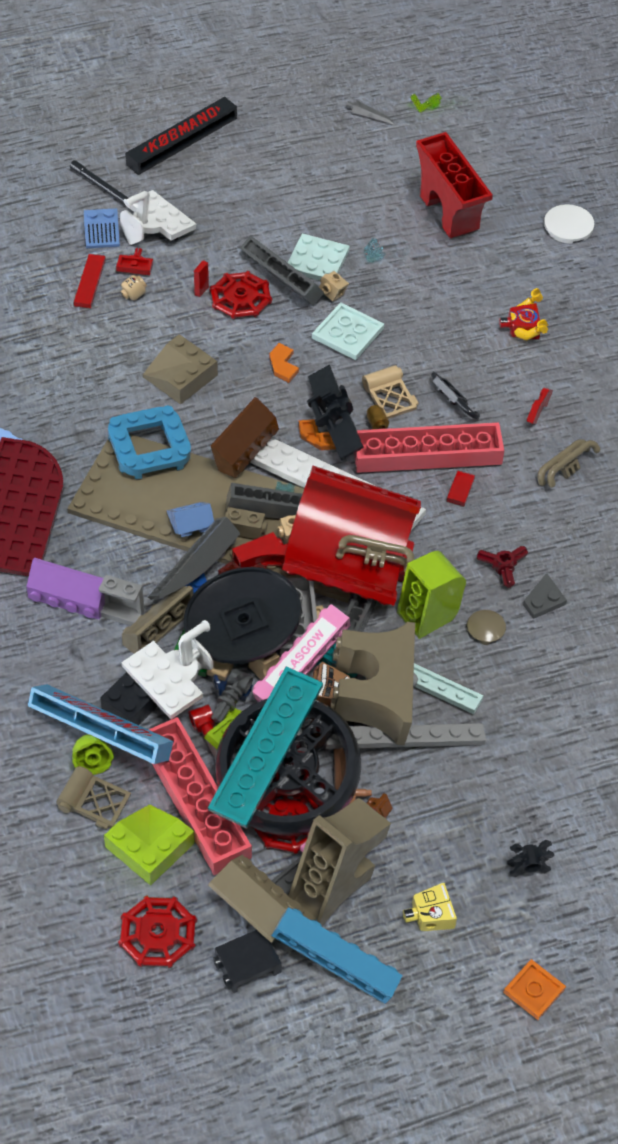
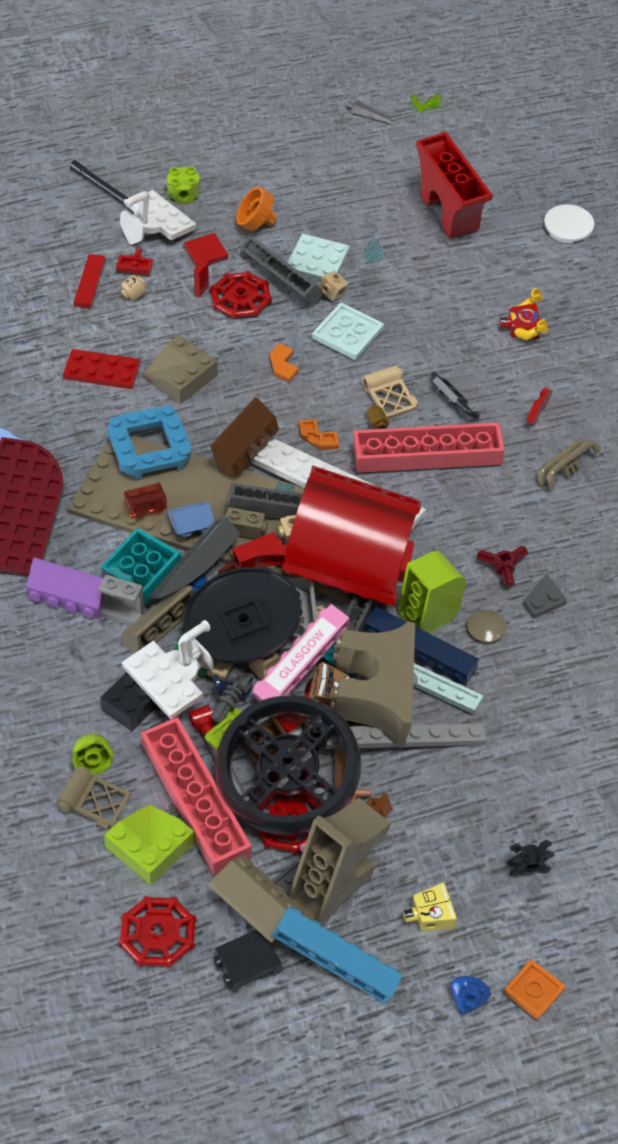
(100, 724): dark azure brick -> none
(101, 228): medium blue slope -> none
(101, 369): none -> red plate
(142, 561): none -> teal slope
(145, 500): none -> clear red brick
(181, 135): black brick -> none
(183, 184): none -> lime brick
(207, 249): none -> red tile
(256, 209): none -> orange piece
(265, 747): teal plate -> none
(334, 397): black piece -> none
(375, 550): dark tan piece -> none
(428, 649): none -> dark blue brick
(460, 488): red tile -> none
(469, 993): none -> blue piece

